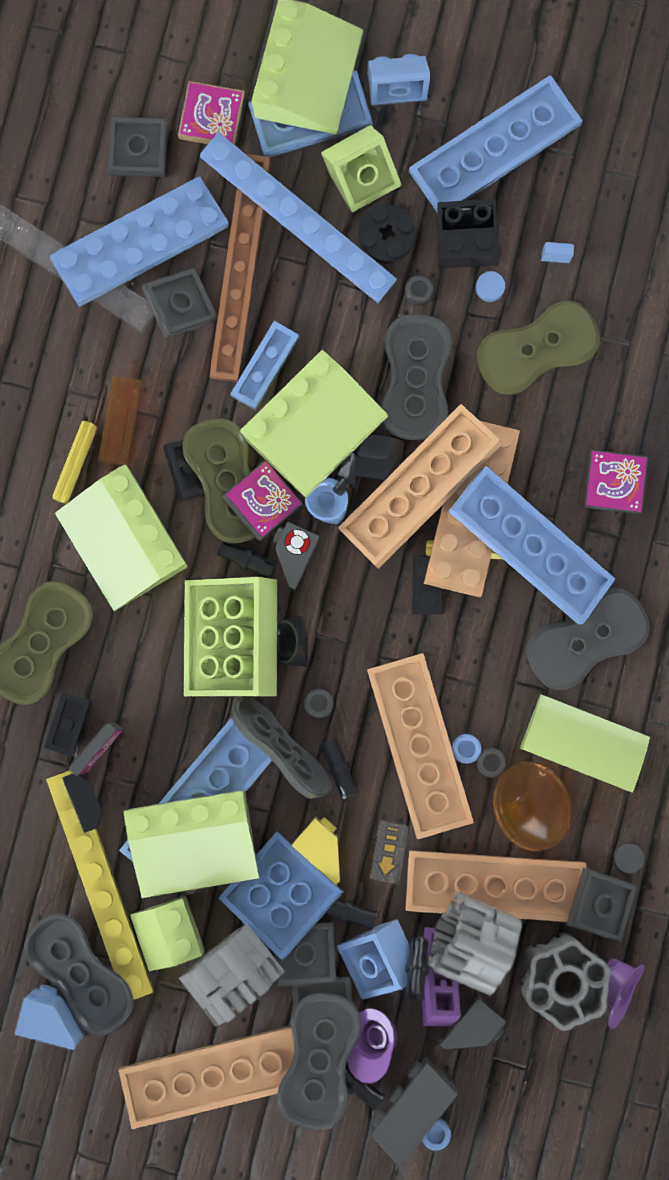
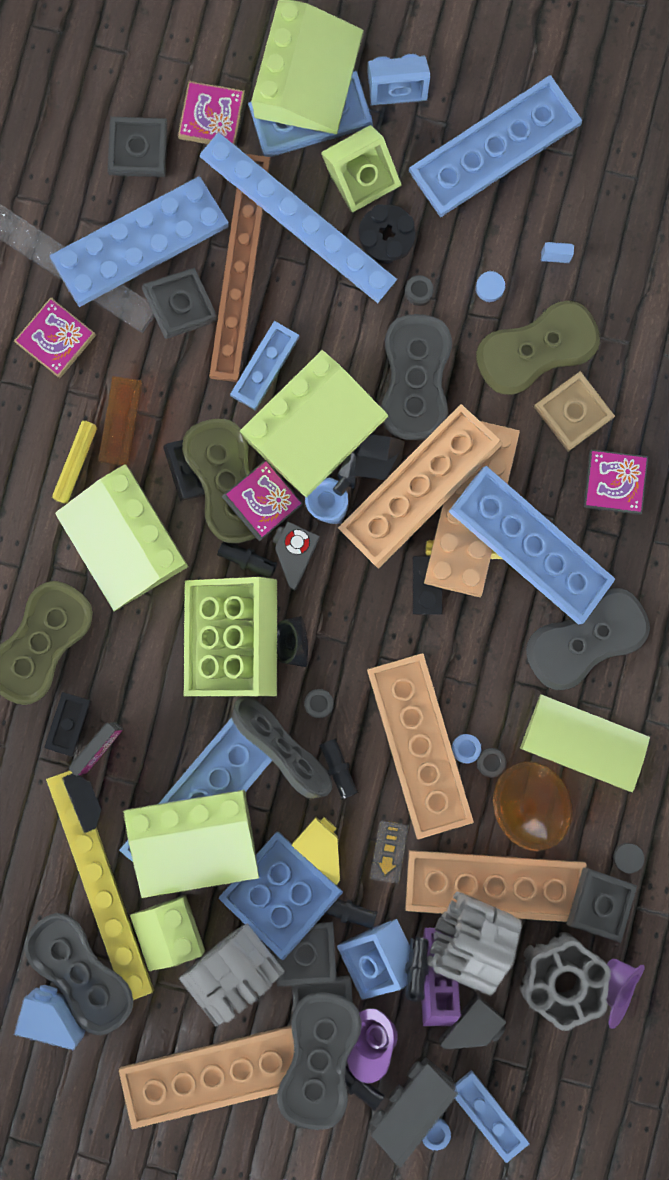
(55, 338): none -> tile
(467, 233): black slope -> none
(489, 1117): none -> light blue plate
(574, 411): none -> tan tile

